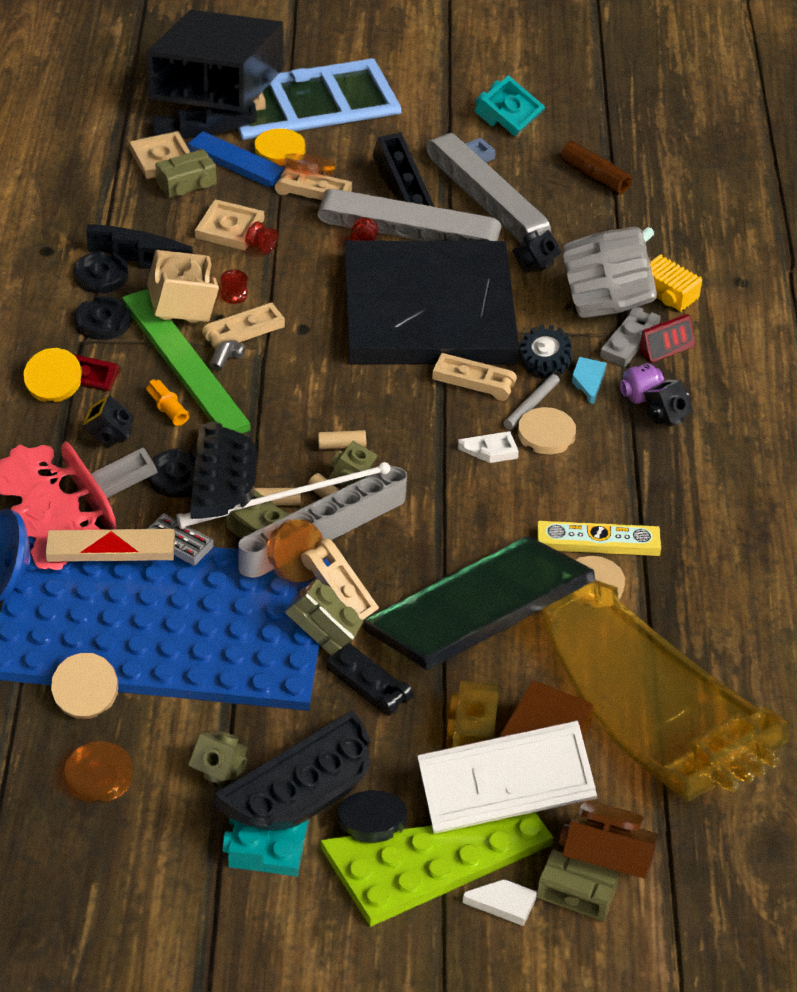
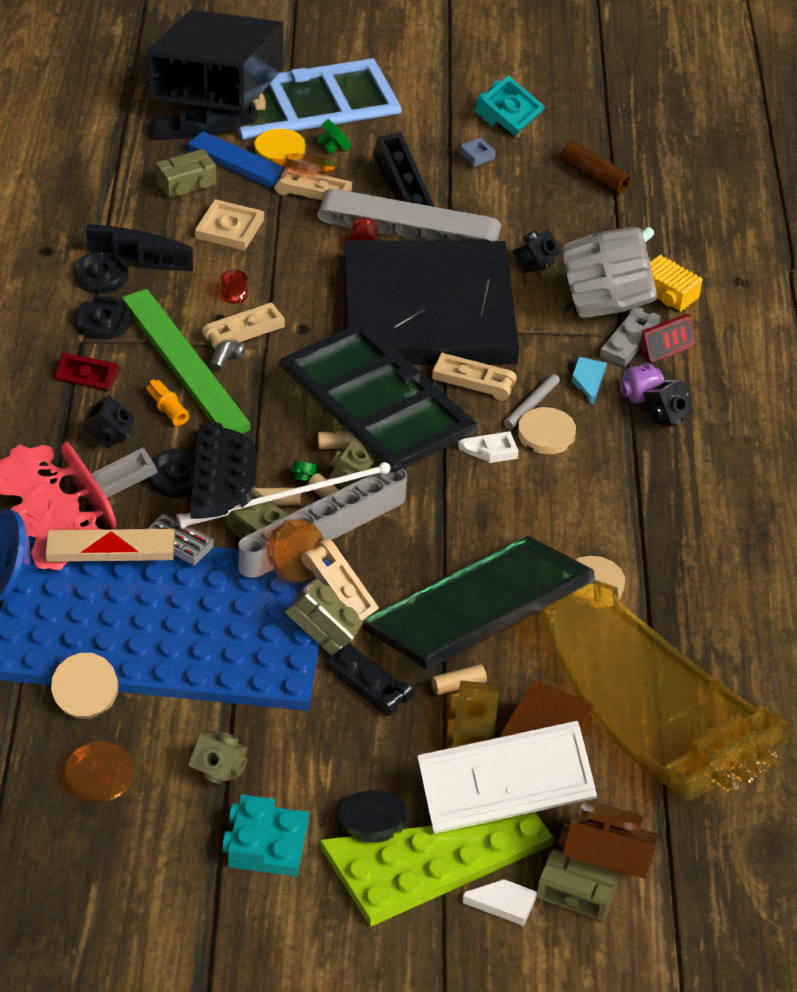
(53, 375): yellow tile -> none
(156, 149): tan tile -> none
(181, 286): tan piece -> none
(261, 237): clear red wheel -> none
(301, 778): black plate -> none
(303, 471): none -> green plate
(333, 137): none -> green tile
(378, 396): none -> door
(450, 681): none -> tan hinge
(486, 186): light grey beam -> none
(545, 351): black wheel -> none
(600, 538): tile -> none

